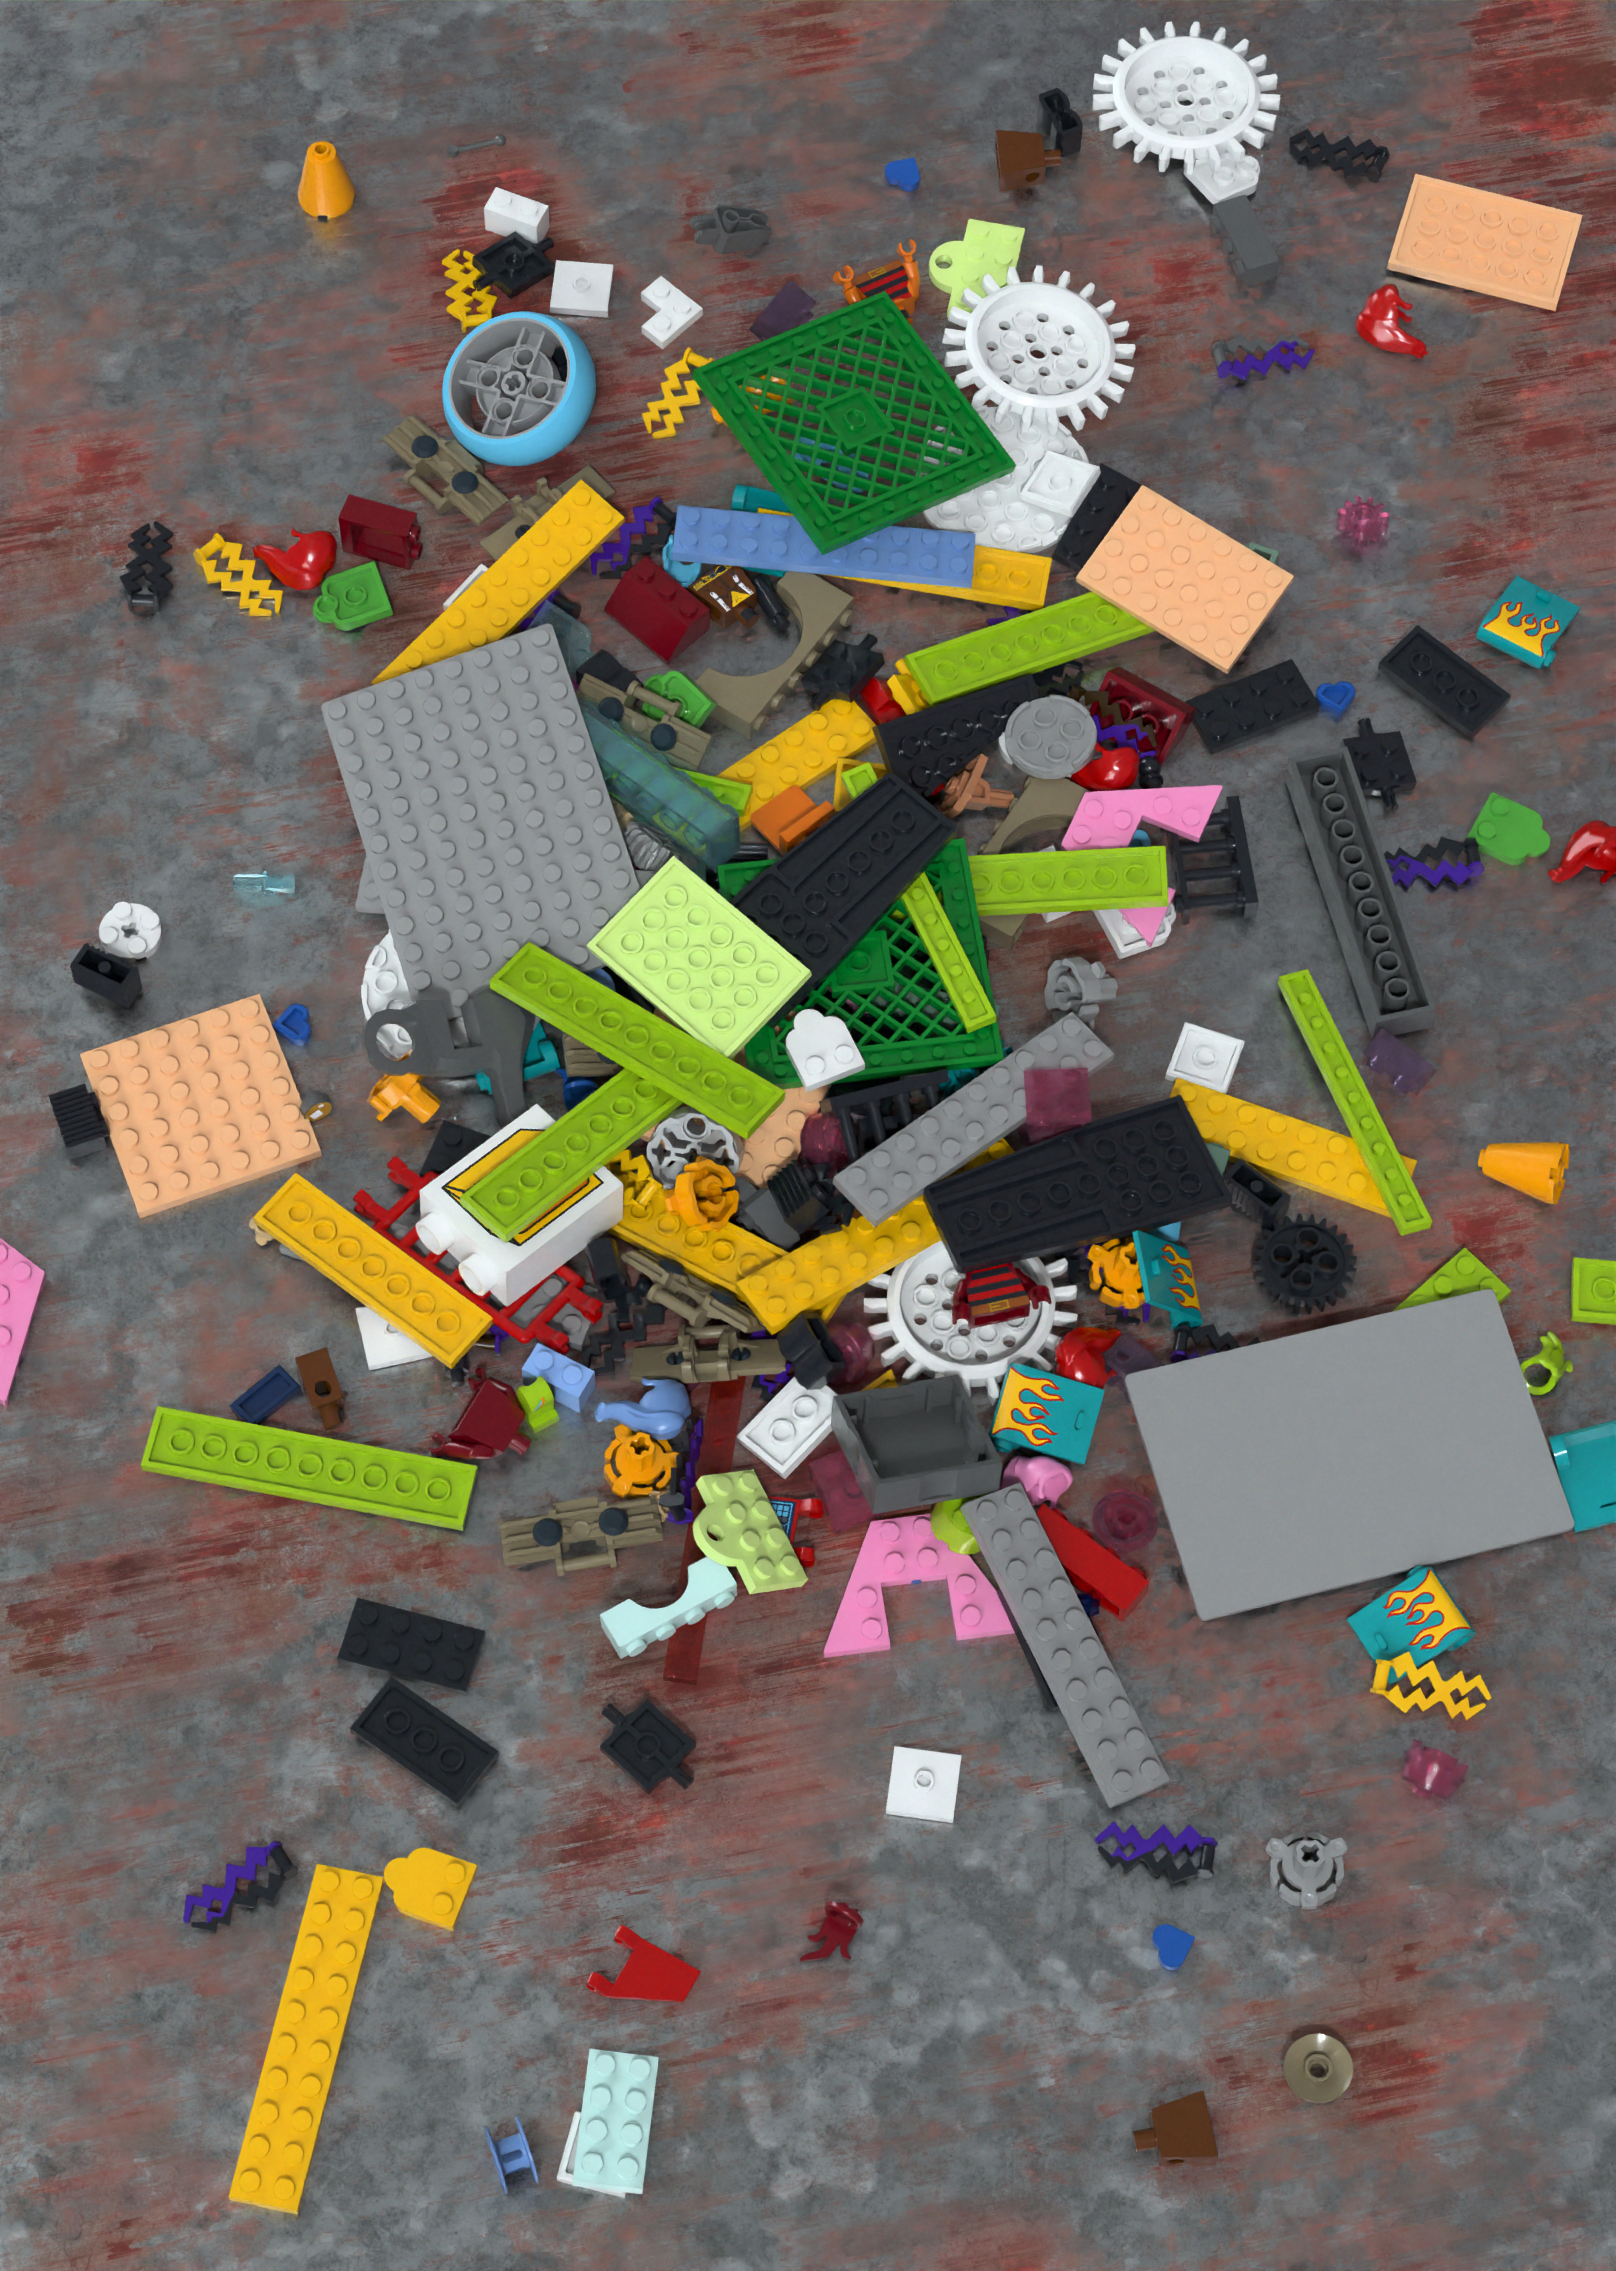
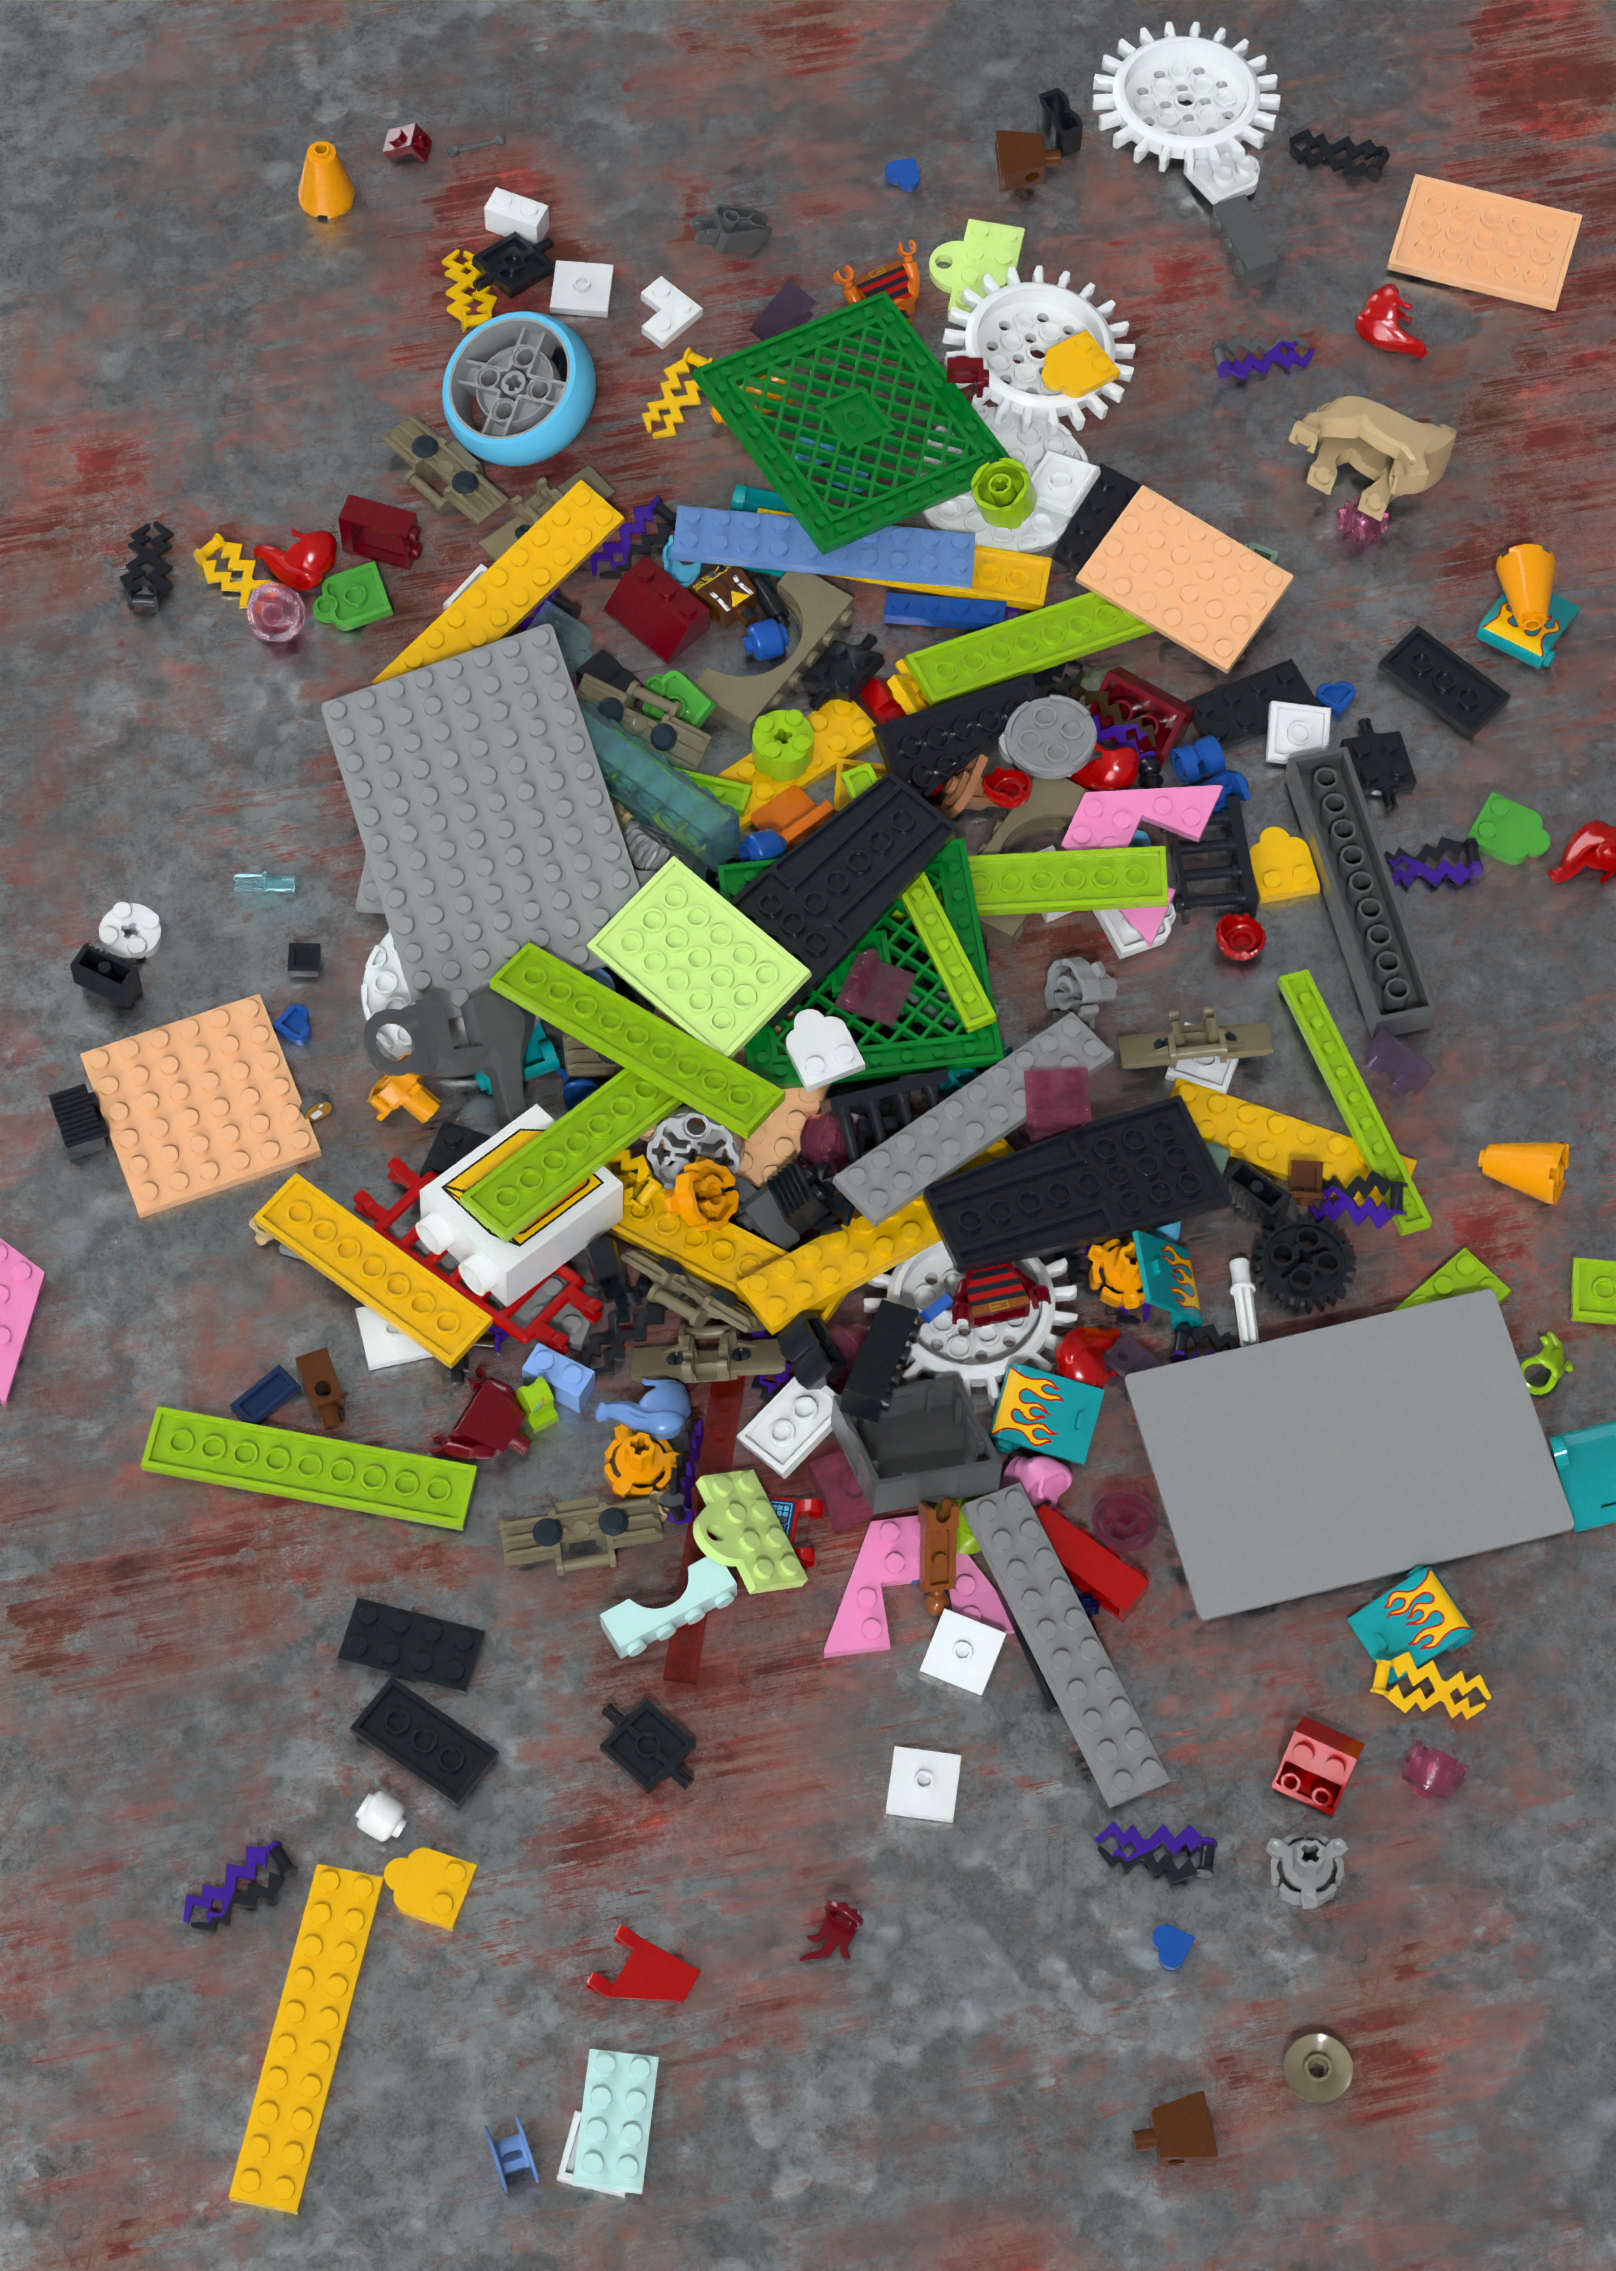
(275, 612): none -> clear pink cone
(304, 960): none -> black plate
(381, 1816): none -> white head
(407, 140): none -> dark red bracket
(762, 846): none -> blue head
(766, 639): none -> blue head
(782, 744): none -> lime brick
(875, 989): none -> clear pink hinge
(880, 1361): none -> black brick
(937, 1307): none -> blue tile
(938, 1553): none -> dark orange plate
(943, 611): none -> blue plate
(963, 1652): none -> white plate
(968, 370): none -> dark red bracket
(1004, 493): none -> lime brick
(1007, 787): none -> red hair
(1078, 366): none -> yellow plate
(1195, 1042): none -> dark tan piece
(1197, 760): none -> blue wheel
(1233, 785): none -> blue bracket
(1240, 936): none -> red hair
(1243, 1291): none -> white axle
(1282, 867): none -> yellow plate
(1296, 730): none -> white plate
(1305, 1182): none -> reddish brown bracket
(1317, 1765): none -> red slope
(1379, 444): none -> tan piece
(1379, 1215): none -> piece
(1528, 583): none -> light orange cone

